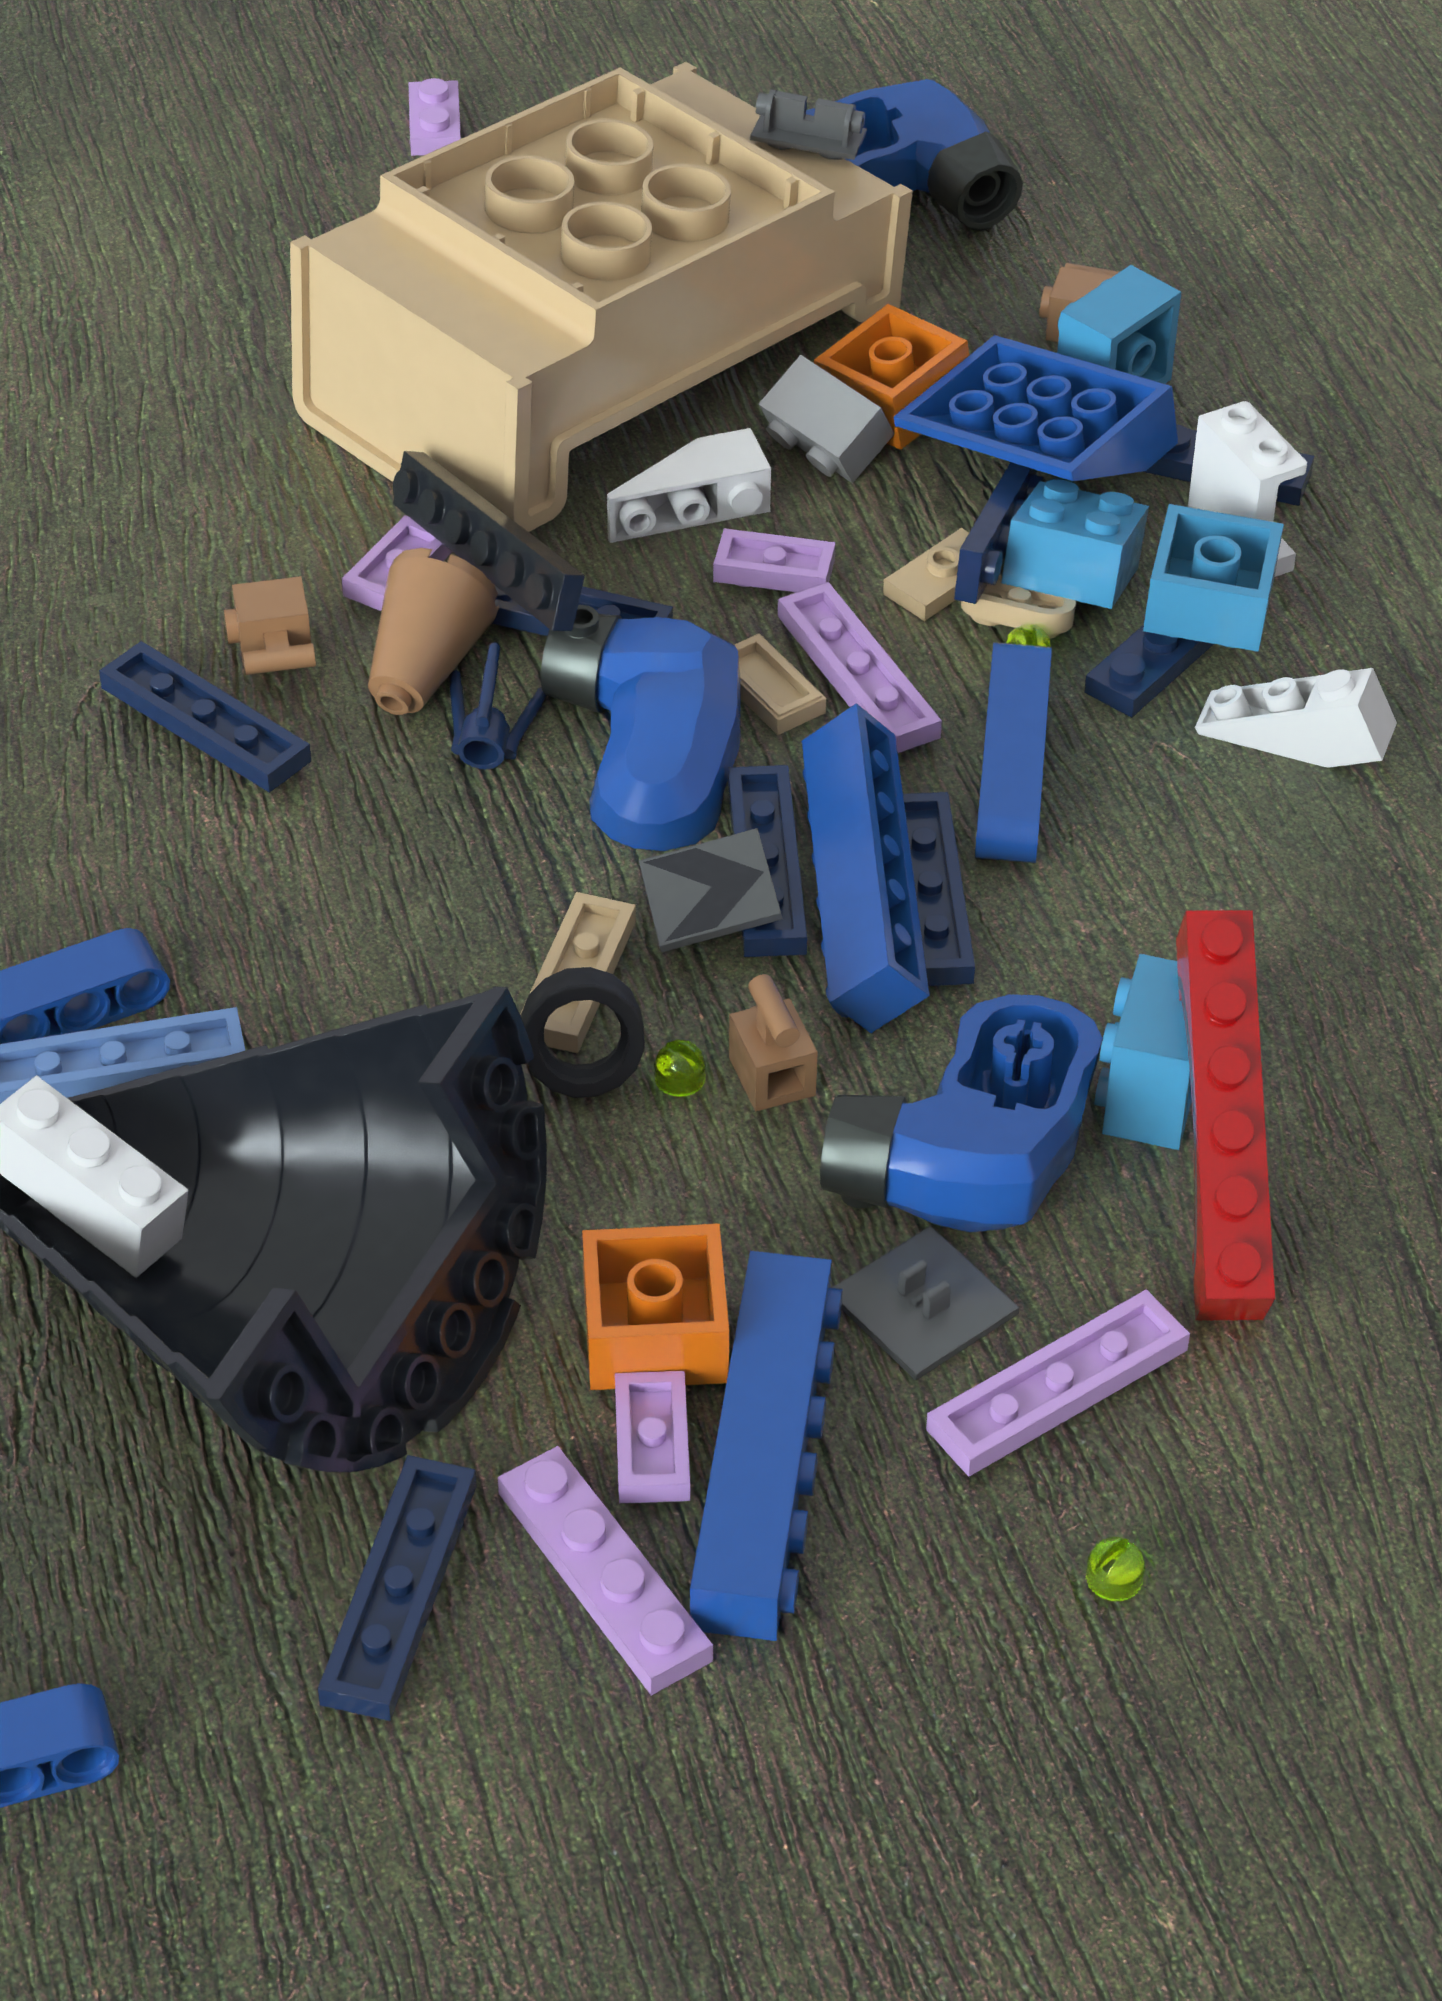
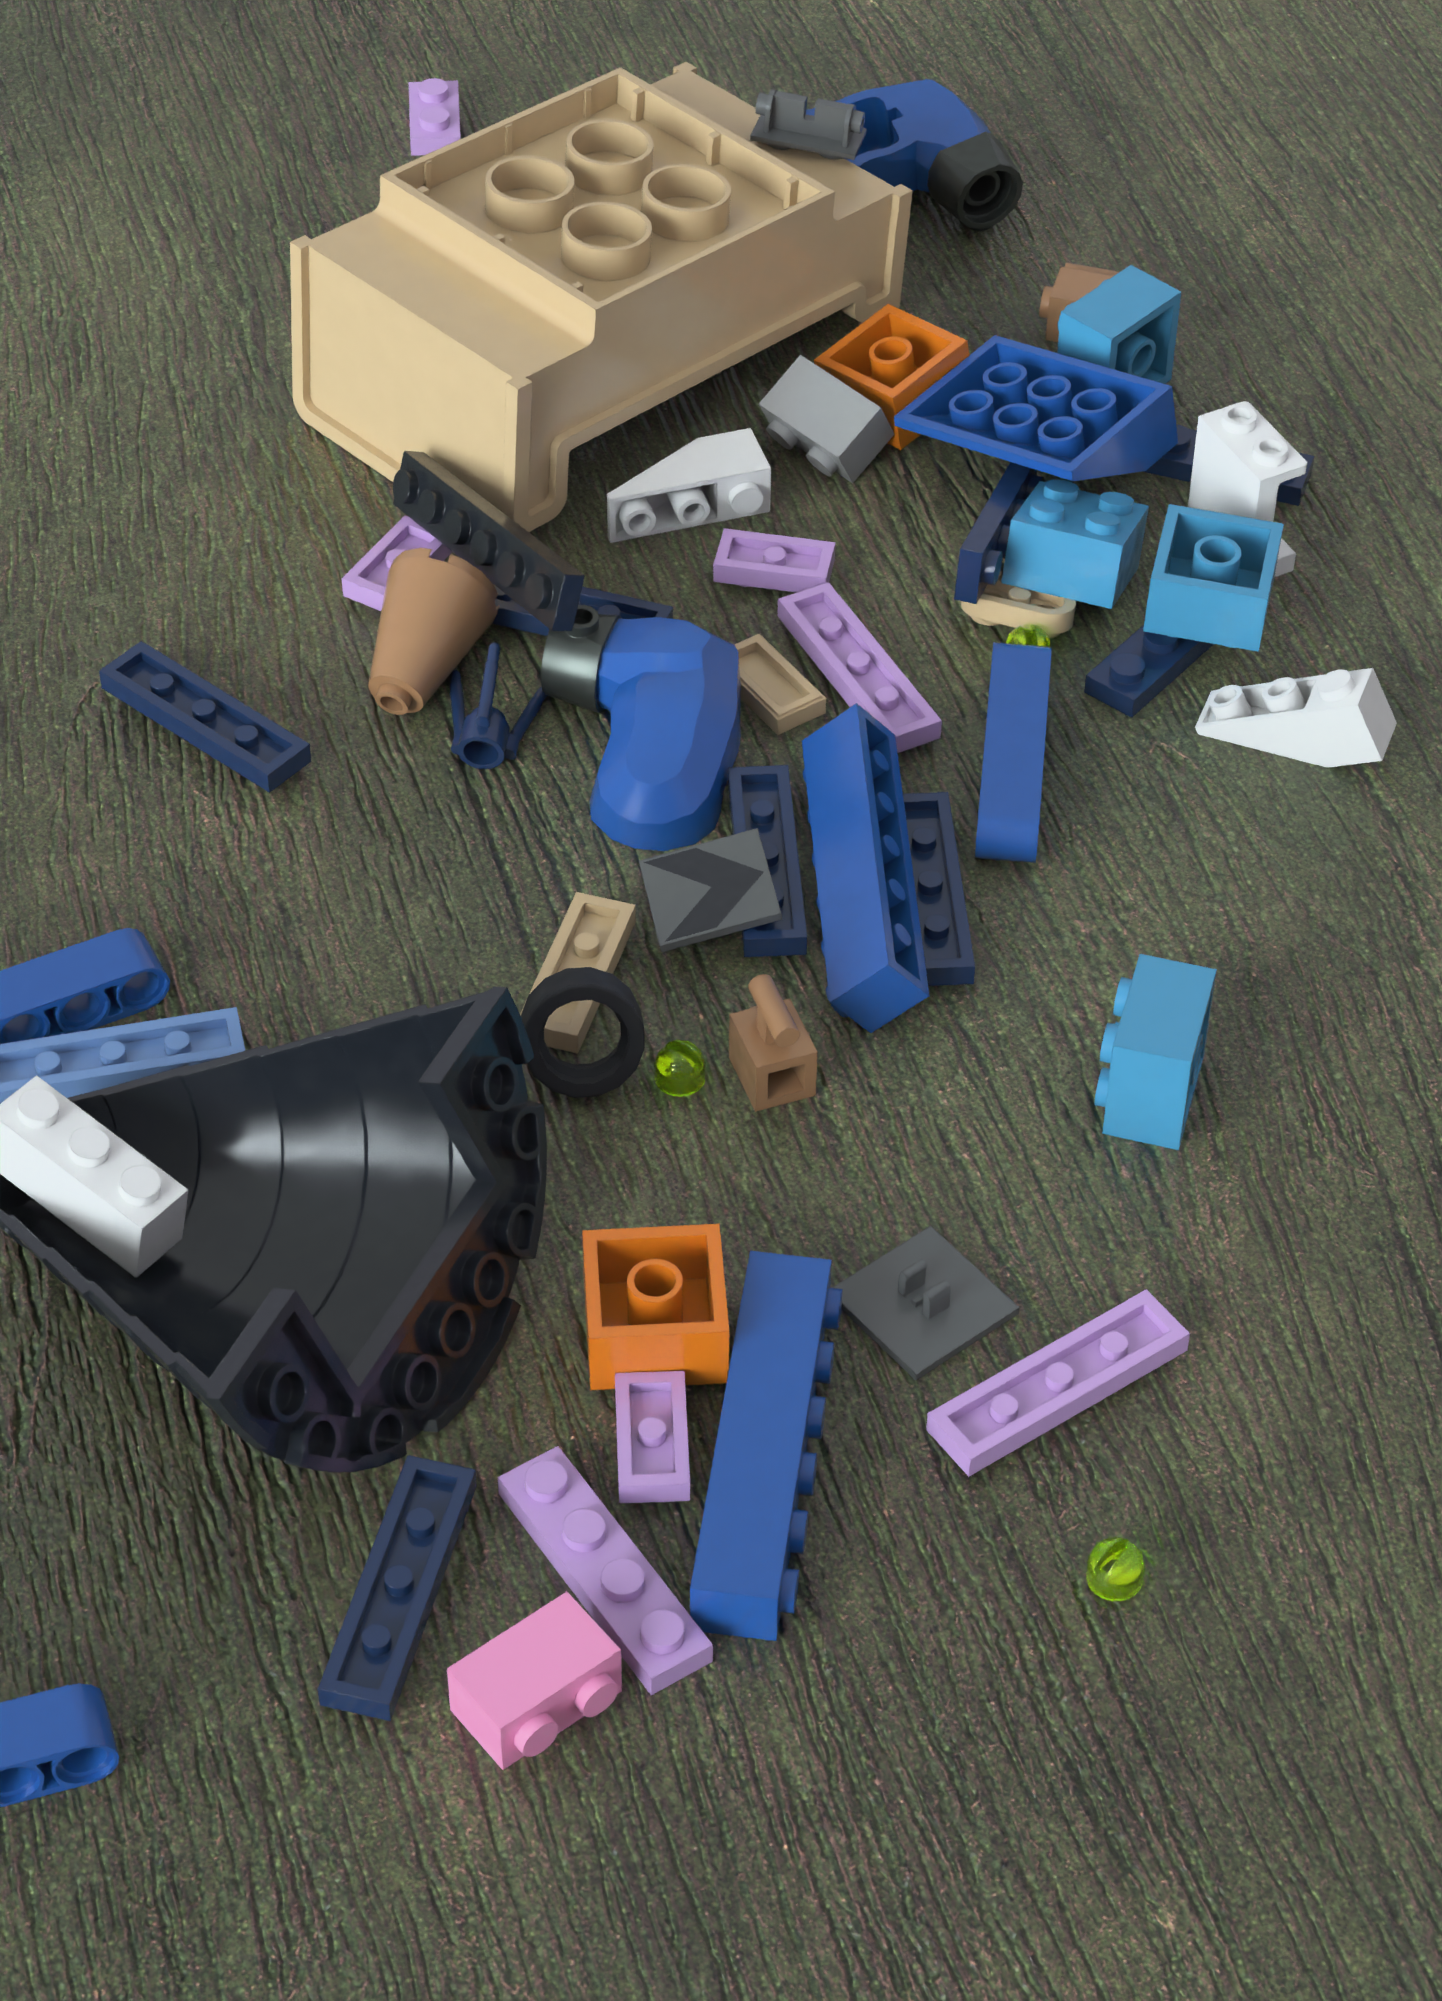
(271, 625): medium nougat brick -> none
(535, 1681): none -> bright pink brick
(929, 580): tan plate -> none
(991, 1134): blue piece -> none
(1230, 1152): red arch -> none

